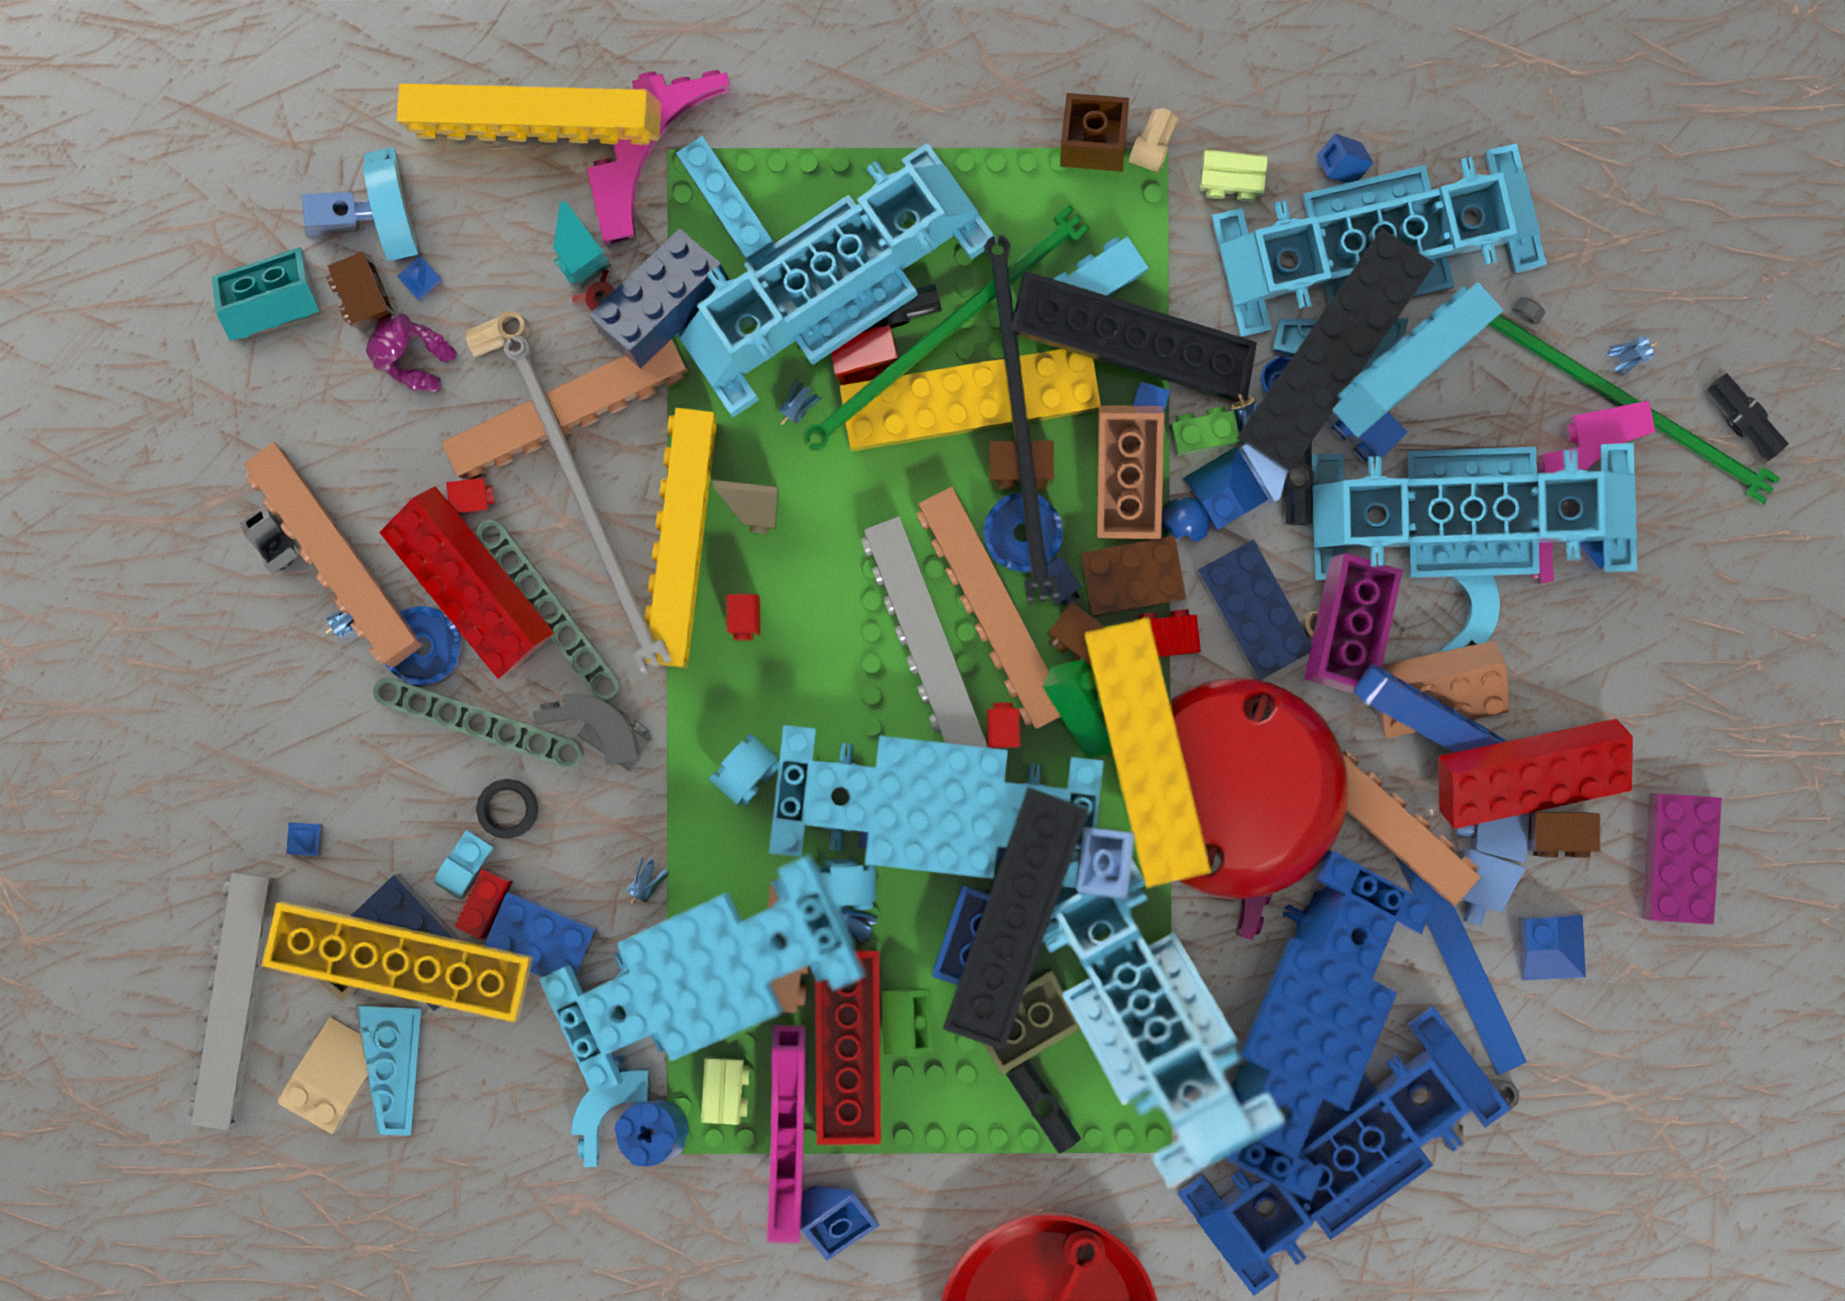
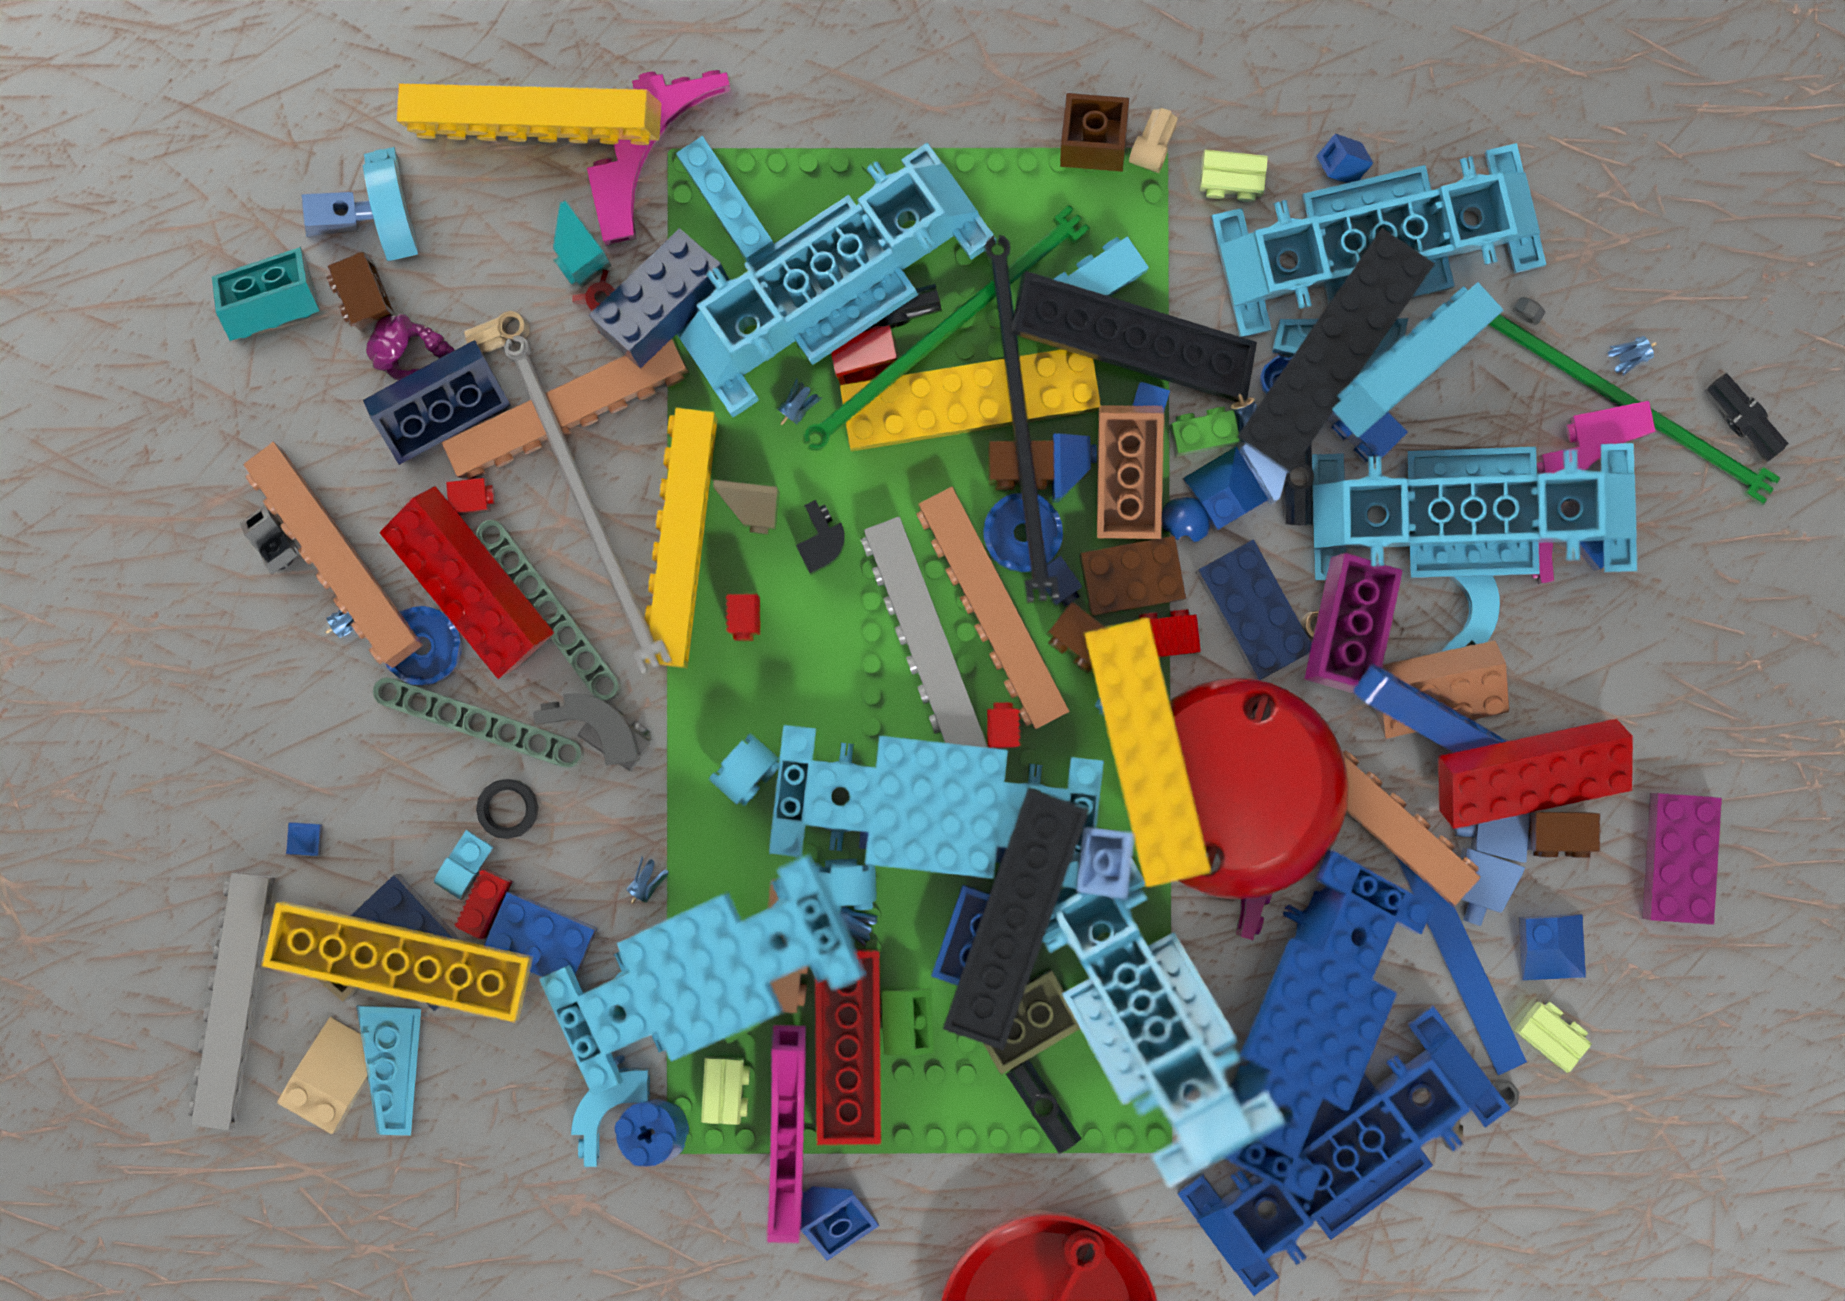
(419, 278): blue tile -> none
(436, 402): none -> dark blue brick
(824, 547): none -> black brick
(1071, 462): none -> blue slope
(1077, 699): green brick -> none
(1553, 1036): none -> yellowish green brick

